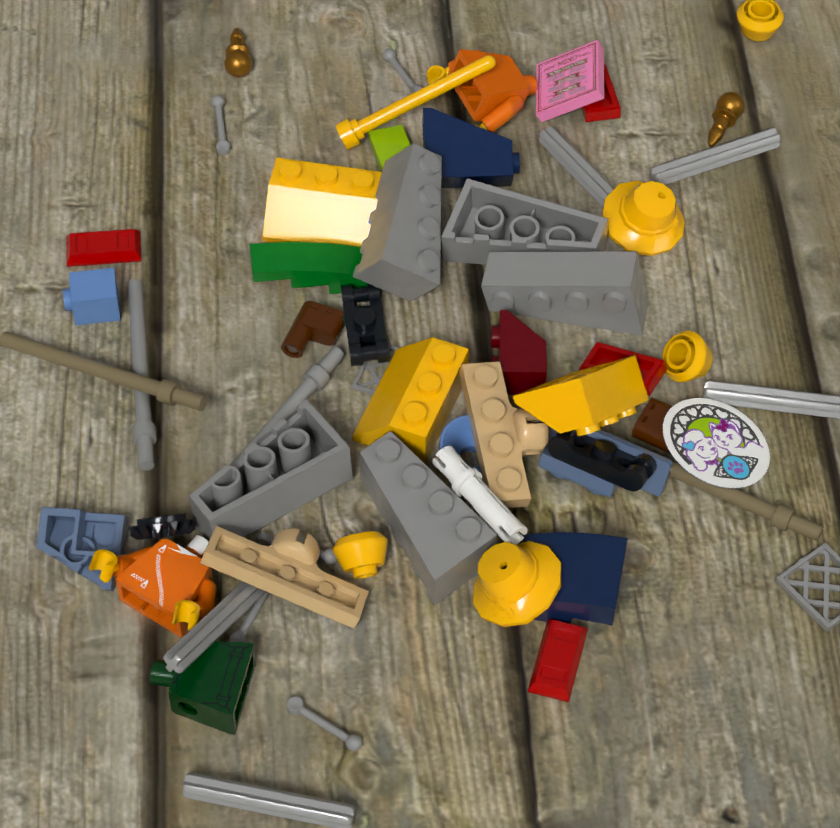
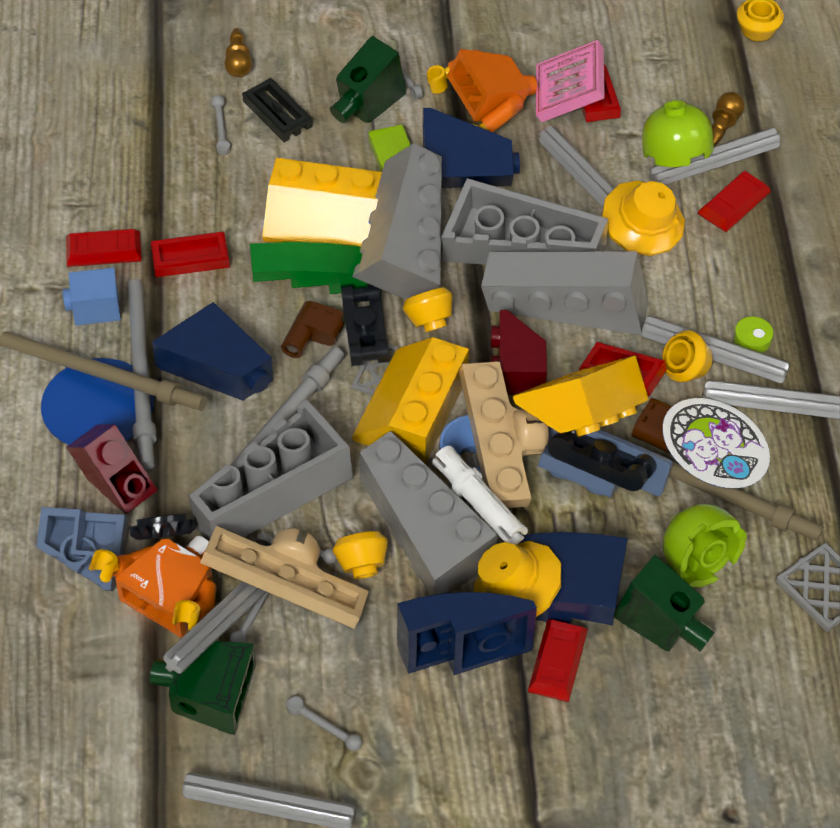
(80, 401): none -> blue sticker
(112, 467): none -> dark red slope
(190, 254): none -> red tile
(214, 354): none -> dark blue slope
(271, 112): none -> pearl dark grey tile
(353, 131): yellow piece -> none
(369, 83): none -> dark green torso
(429, 308): none -> yellow cone
(463, 630): none -> dark blue slope
(663, 608): none -> dark green torso
(677, 134): none -> lime cylinder
(702, 542): none -> lime cylinder
(722, 350): none -> light grey axle
(734, 201): none -> red tile
(753, 334): none -> lime tile

